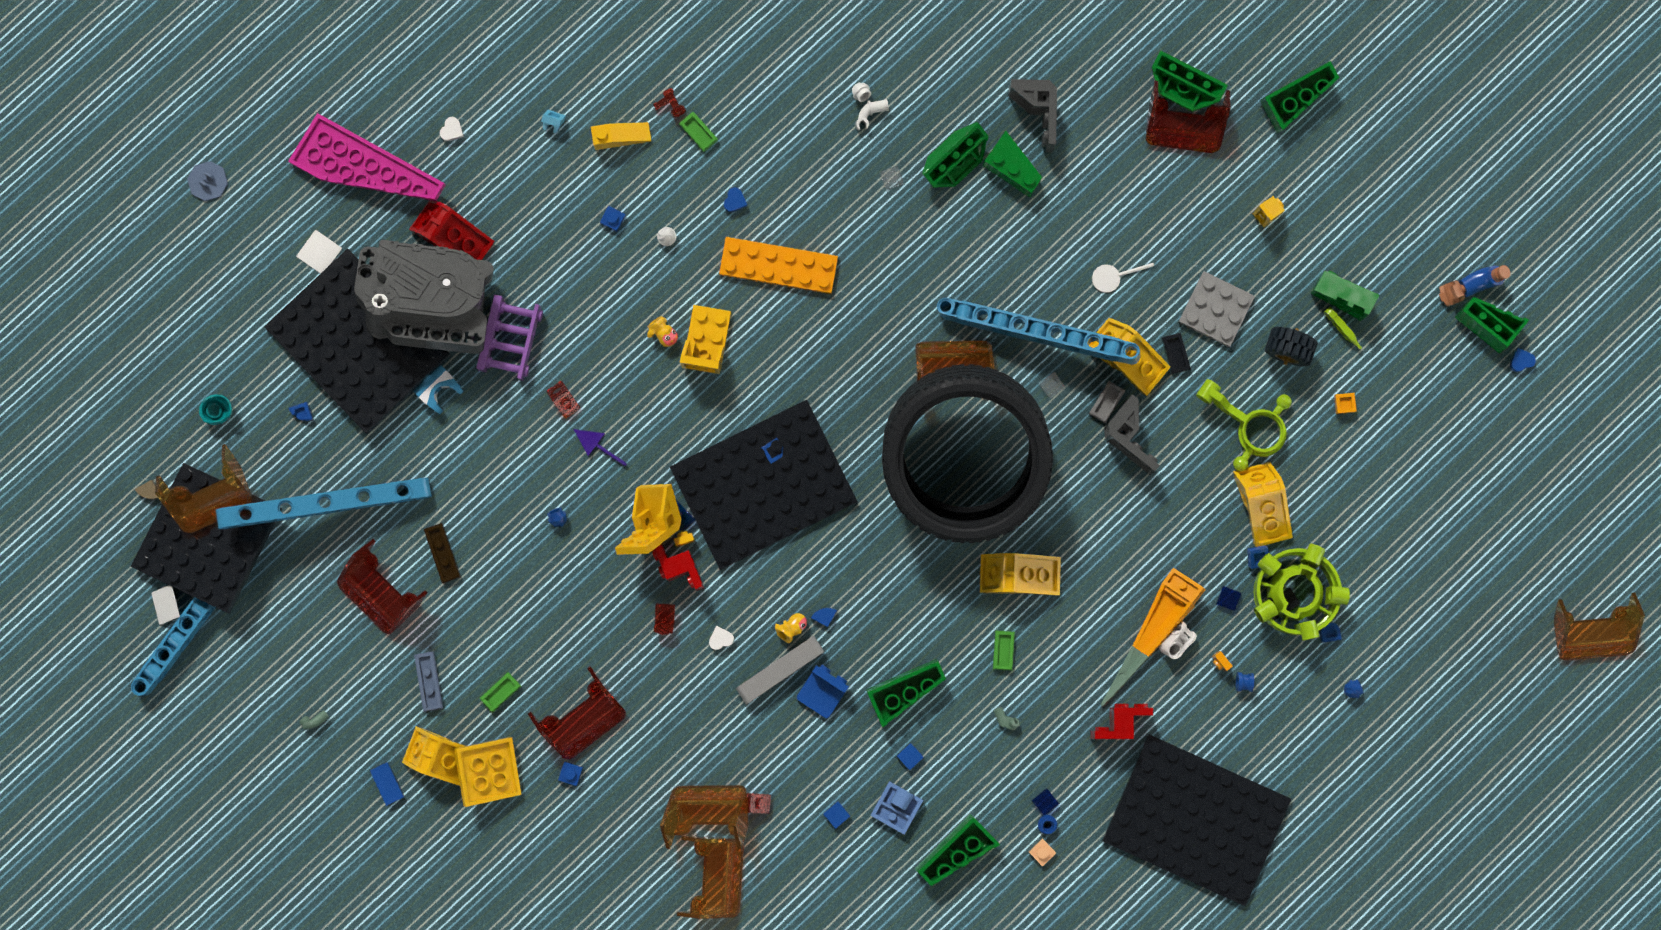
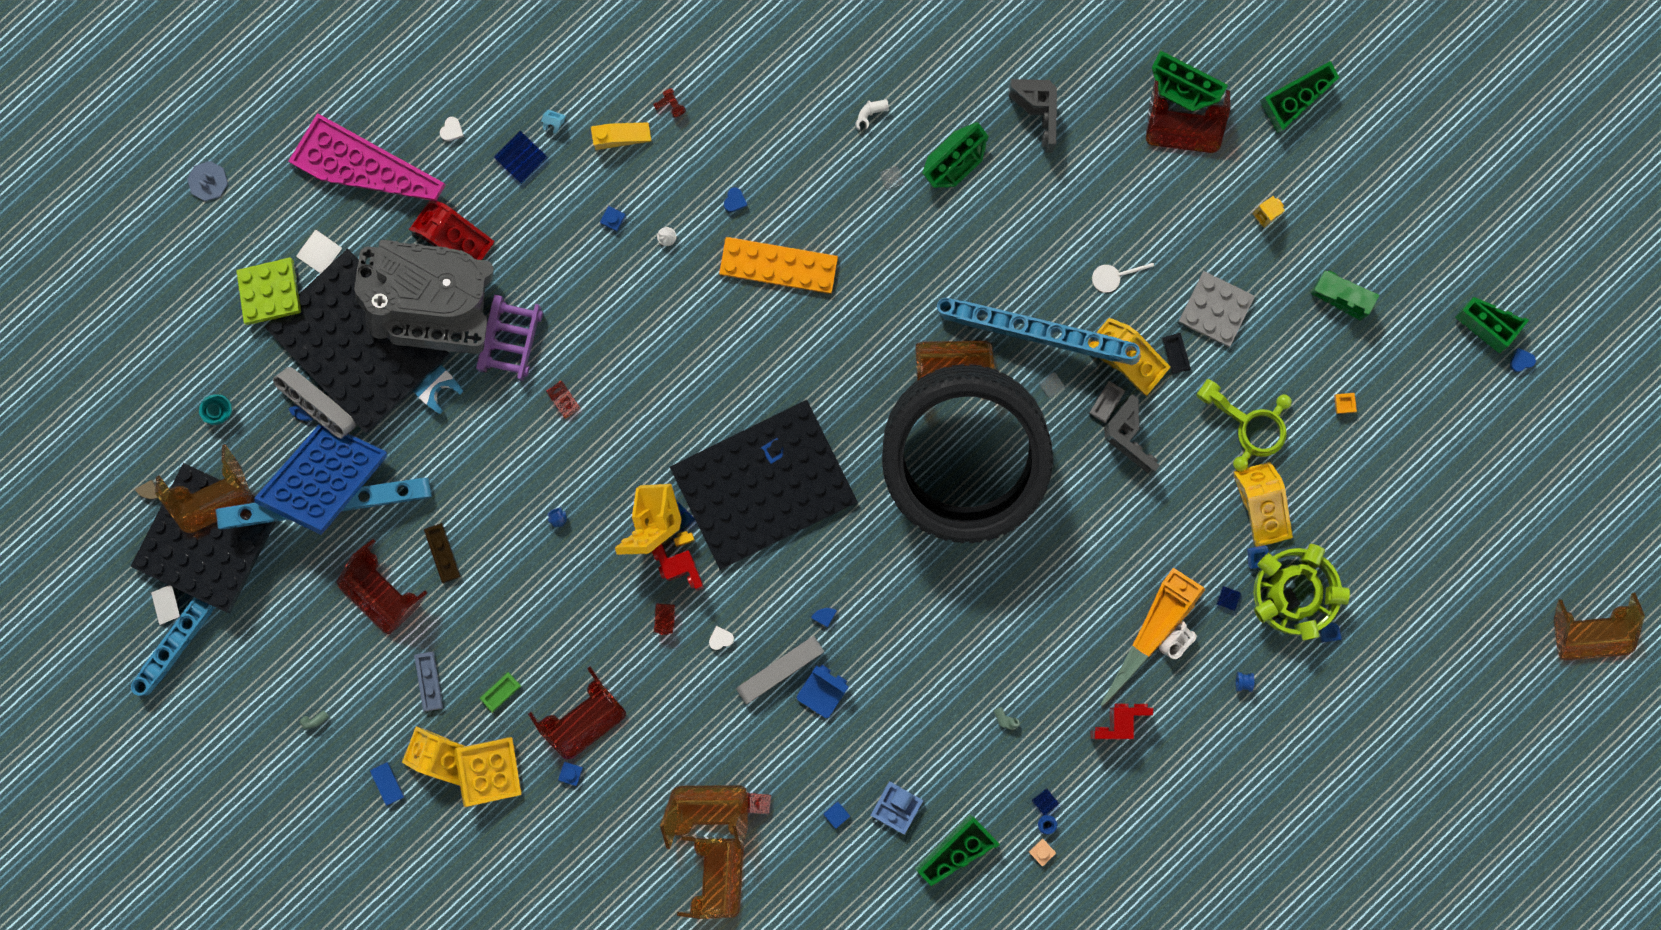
(268, 291): none -> lime plate
(314, 402): none -> light grey beam
(320, 478): none -> blue plate
(520, 157): none -> clear blue tile
(591, 439): dark purple piece -> none
(665, 333): animal -> none
(698, 131): bright green tile -> none
(706, 339): yellow bracket -> none
(792, 627): yellow animal -> none
(861, 92): white plate -> none
(904, 690): green wedge -> none
(910, 756): blue tile -> none
(1003, 650): bright green tile -> none
(1012, 165): green wedge -> none
(1020, 574): yellow bracket -> none
(1196, 820): black plate -> none
(1221, 661): light orange plate -> none
(1291, 346): black wheel -> none
(1341, 326): lime piece -> none
(1353, 689): blue plate -> none
(1475, 282): piece -> none

